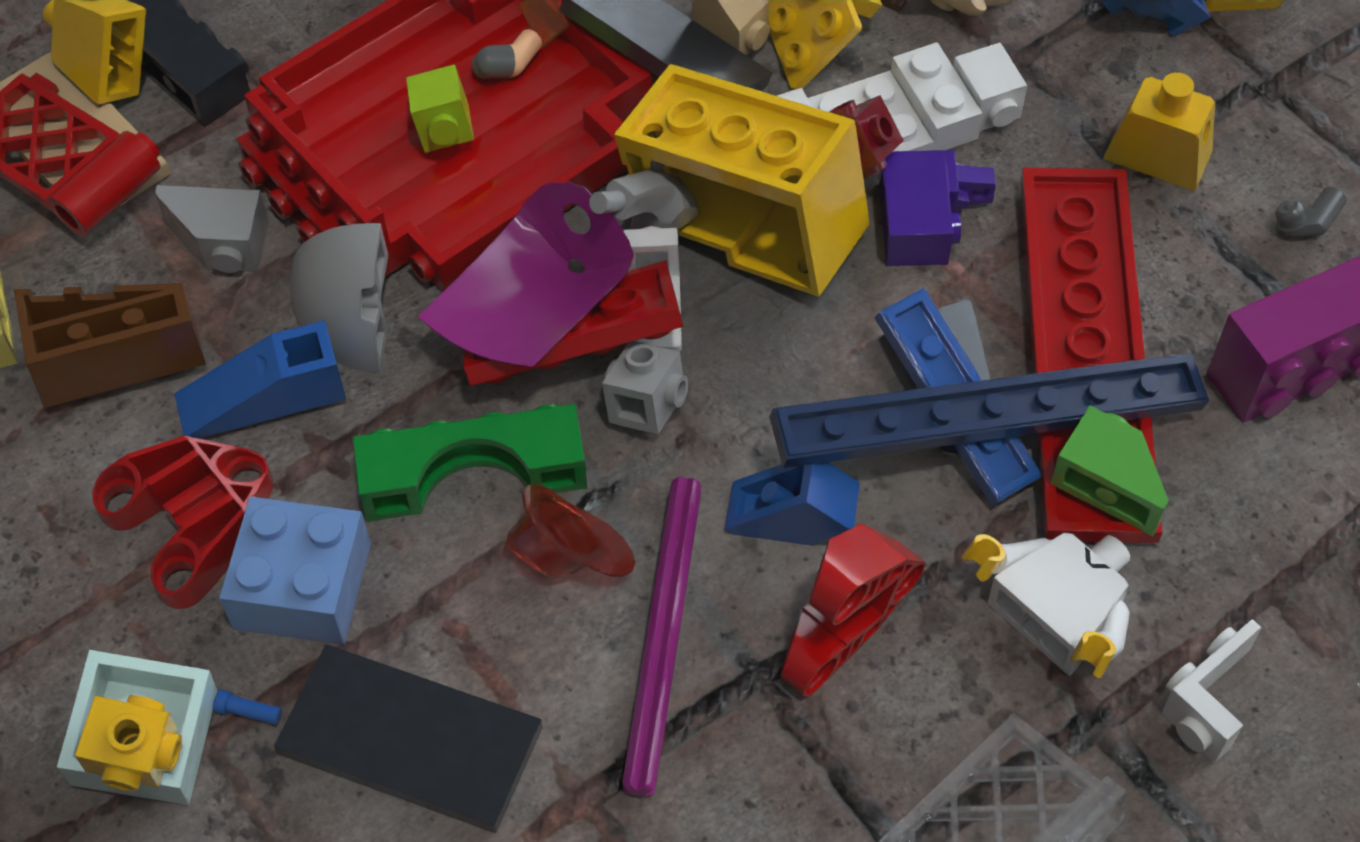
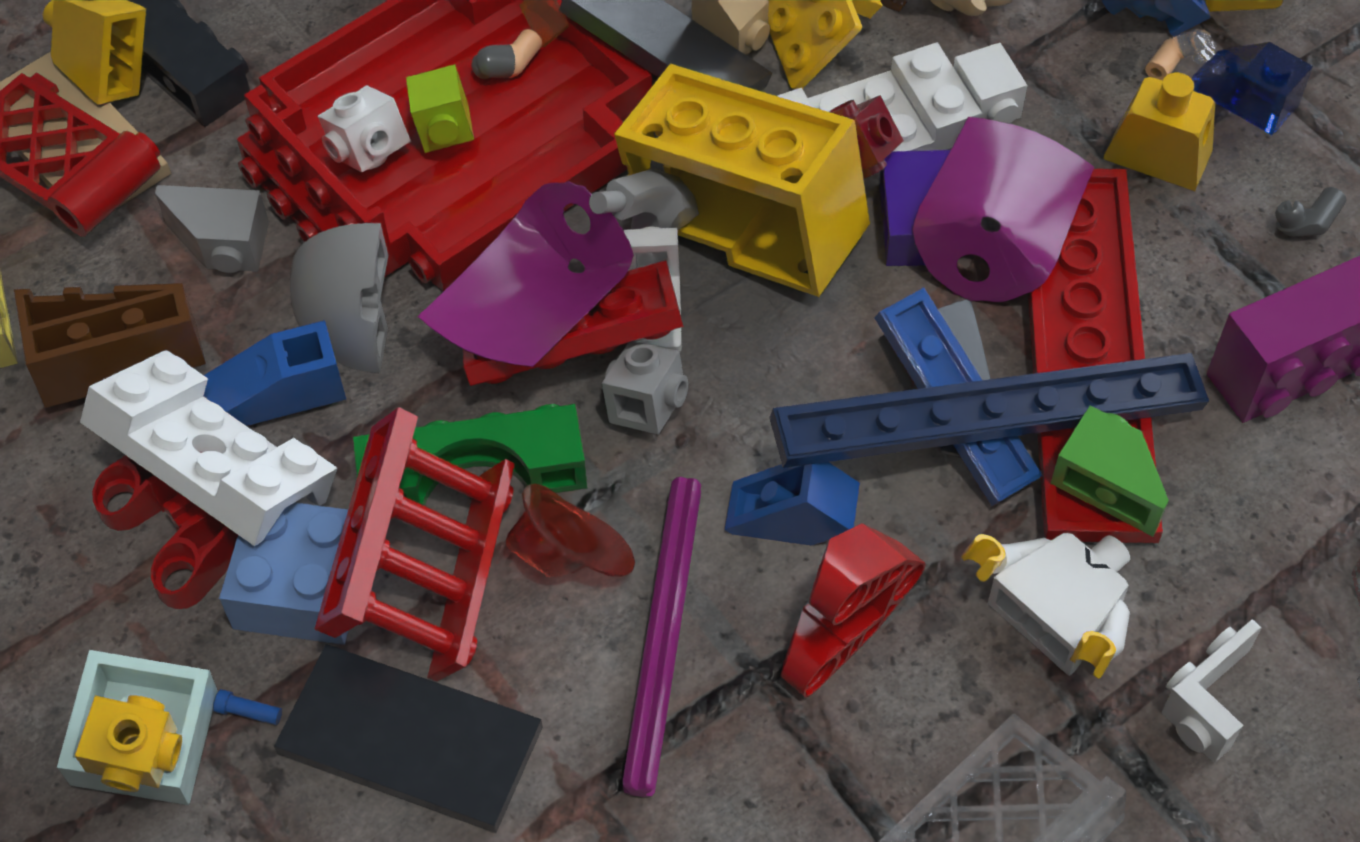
(163, 424): none -> white piece
(363, 129): none -> white brick
(366, 550): none -> red fence
(1021, 183): none -> magenta piece
(1173, 50): none -> arm
(1255, 83): none -> clear blue slope

